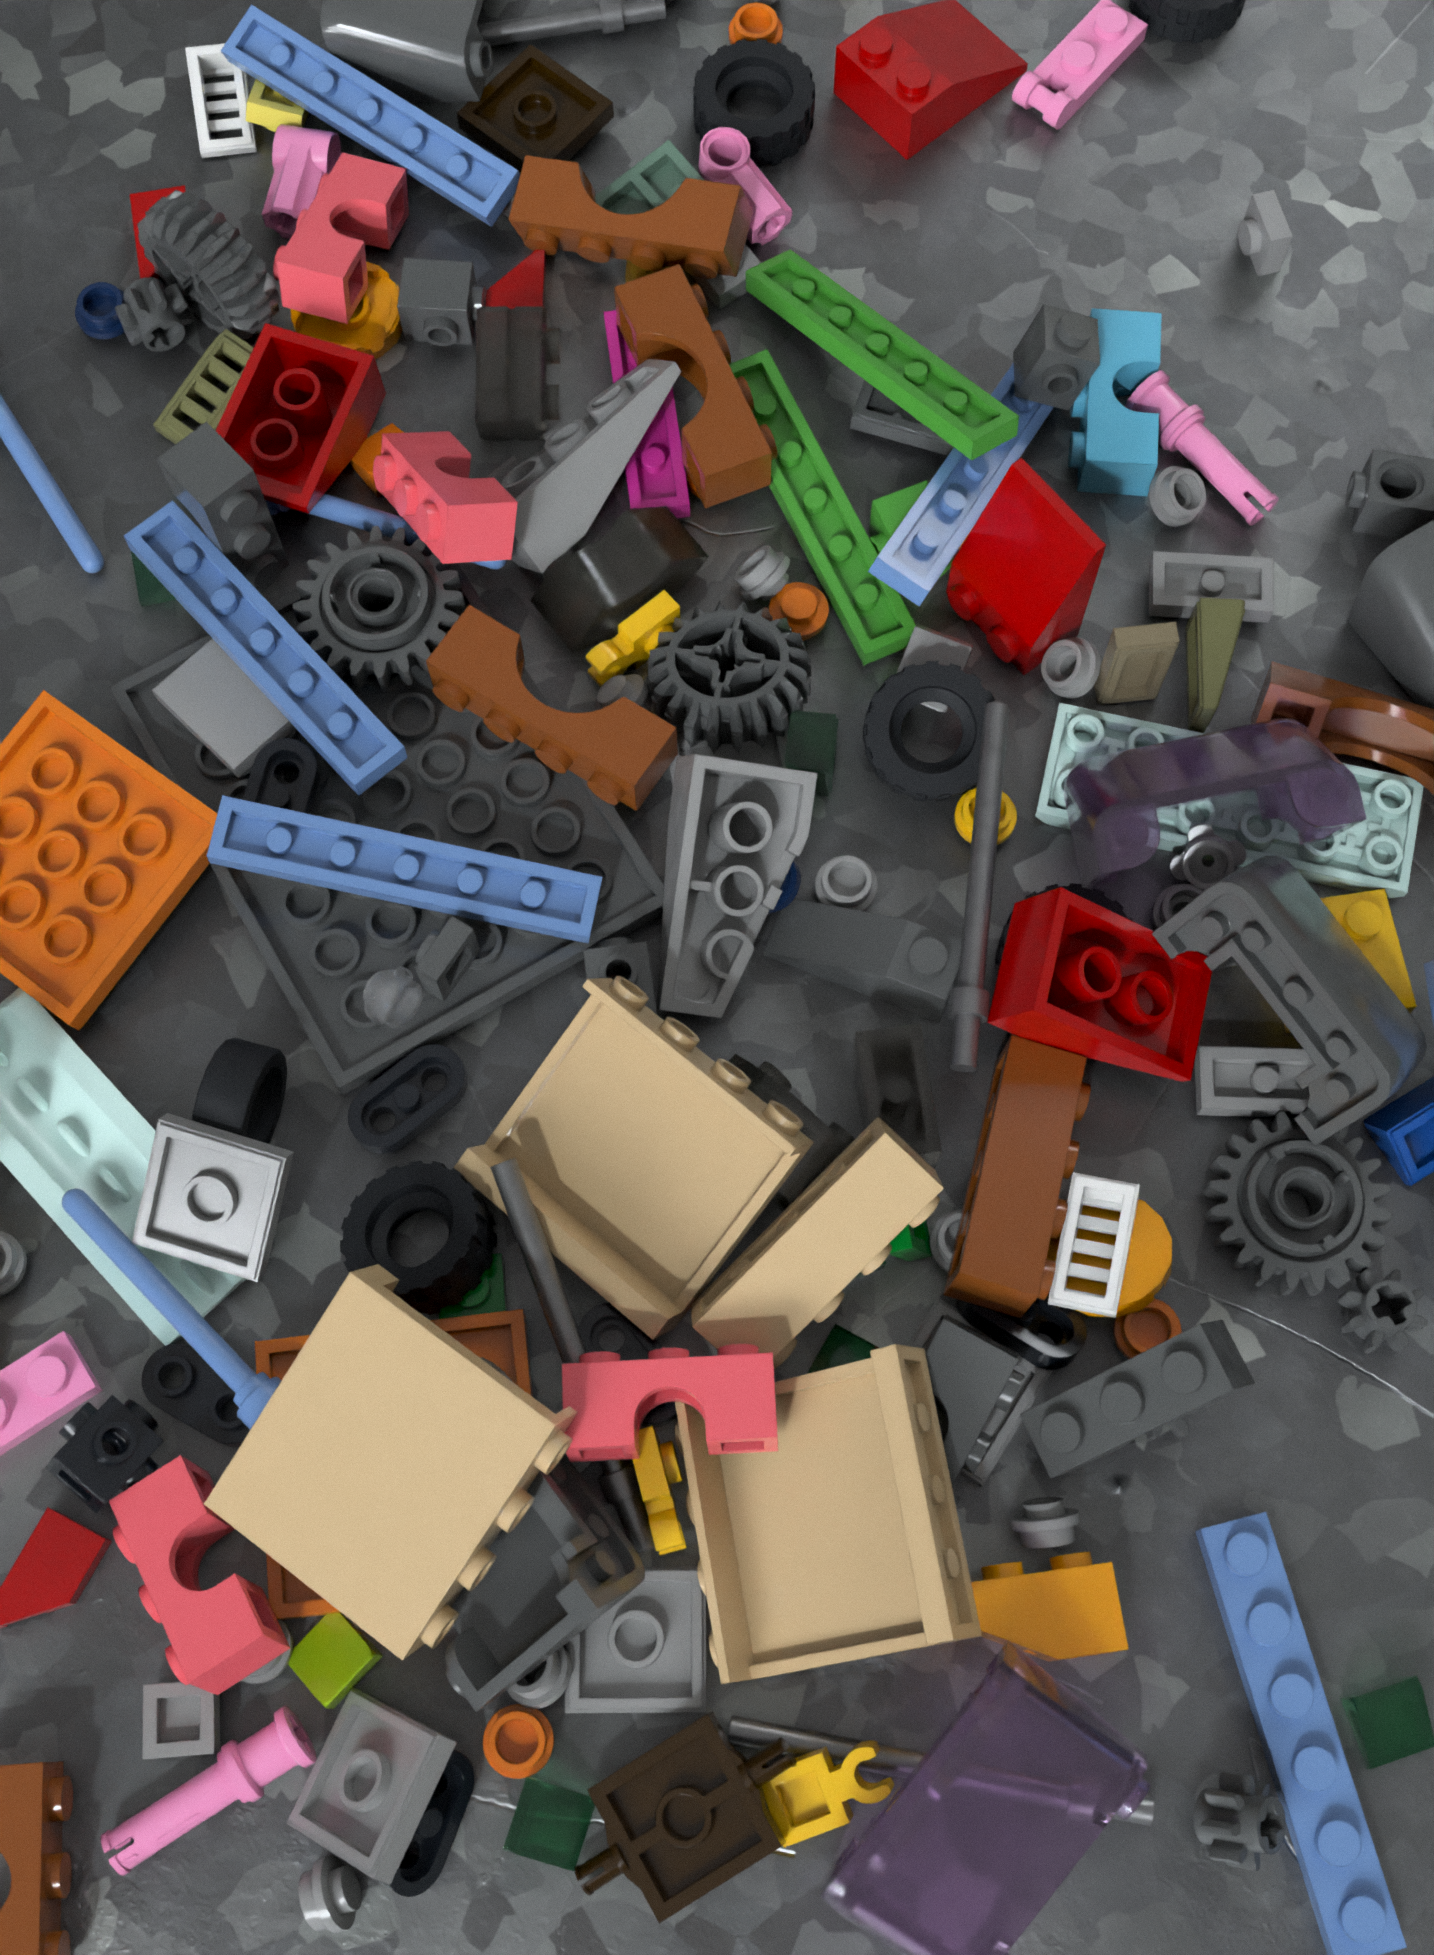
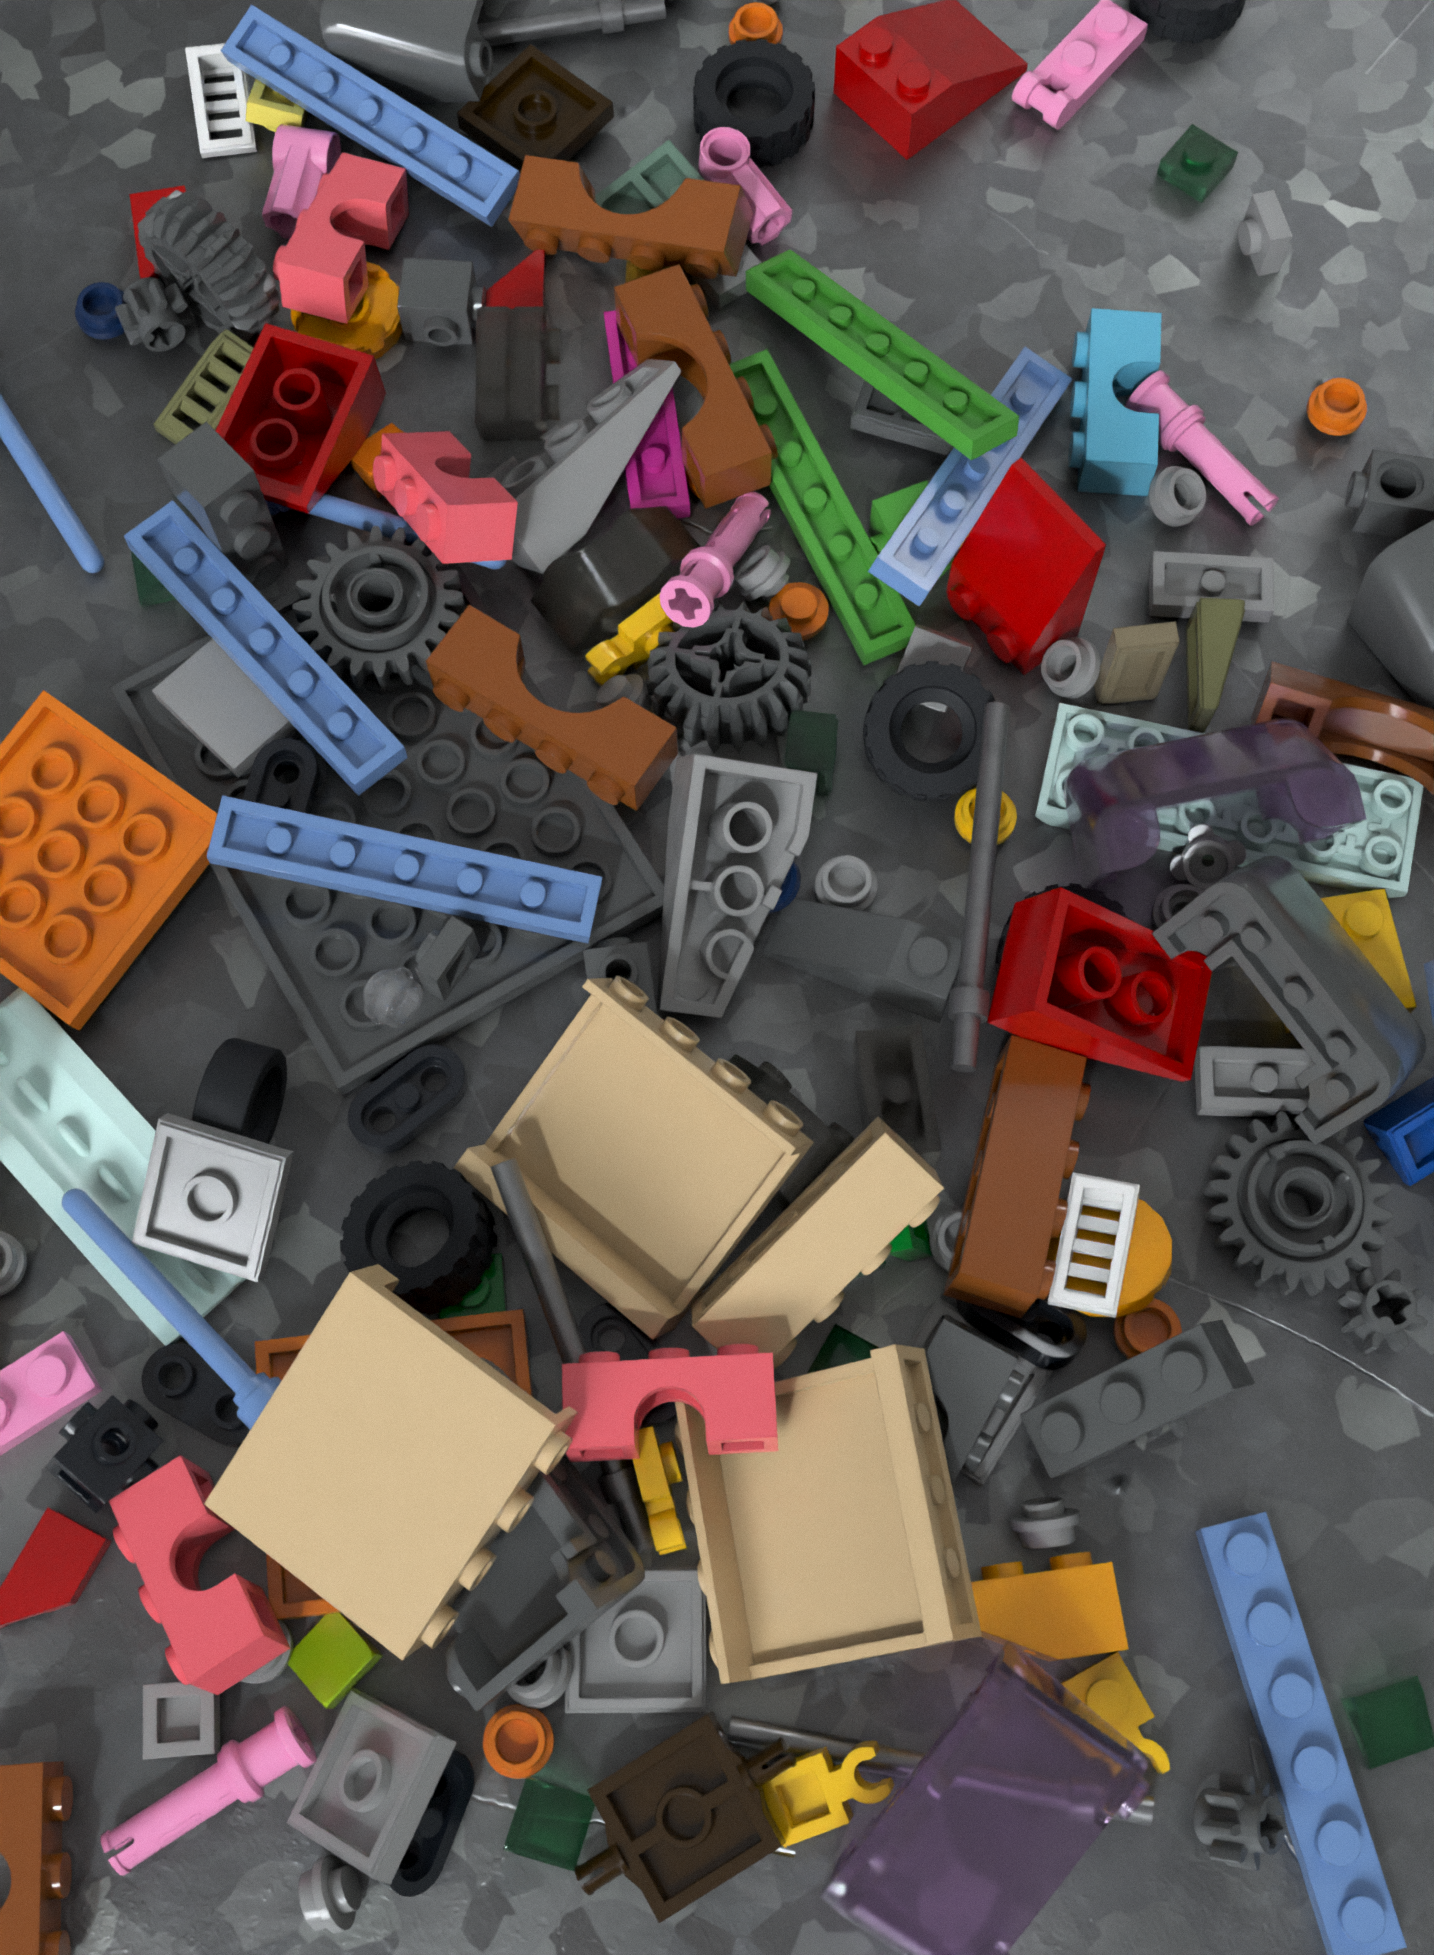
(709, 569): none -> bright pink pin
(1056, 357): dark grey brick -> none
(1115, 1697): none -> yellow plate
(1197, 163): none -> clear green plate
(1337, 407): none -> orange plate

